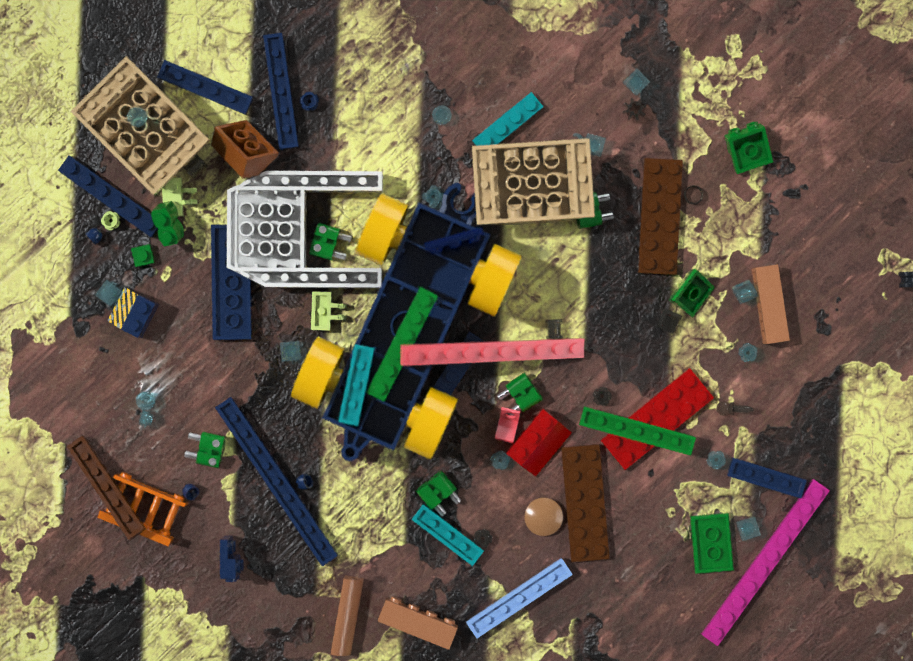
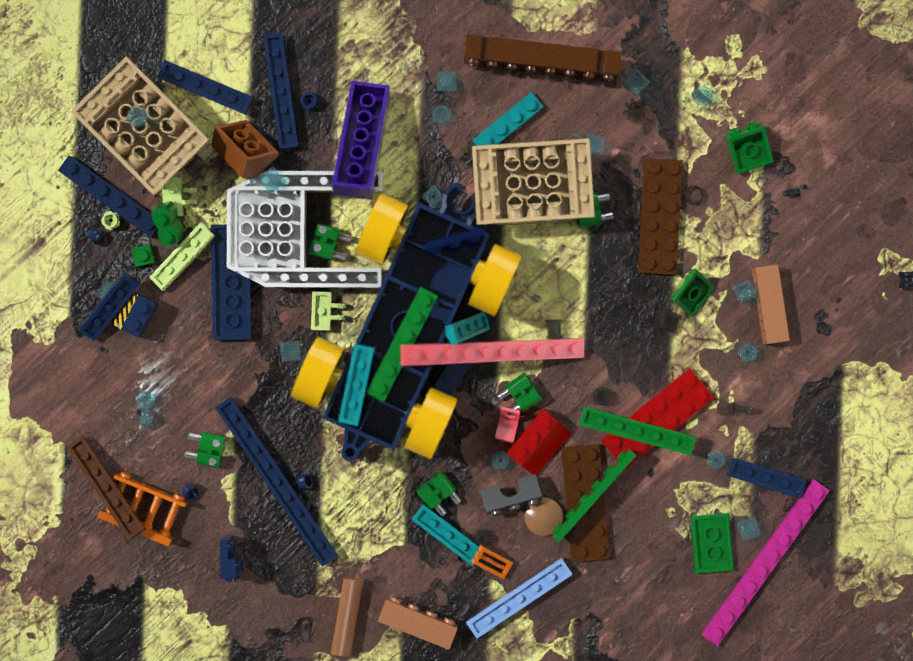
(109, 306): none -> dark blue plate
(182, 256): none -> yellowish green tile
(272, 180): none -> clear light blue plate
(361, 140): none -> dark purple brick
(446, 81): none -> clear light blue plate
(467, 328): none -> teal plate
(479, 554): none -> orange tile
(496, 502): none -> dark grey arch
(542, 57): none -> reddish brown brick
(587, 501): none -> green plate
(702, 95): none -> clear light blue plate

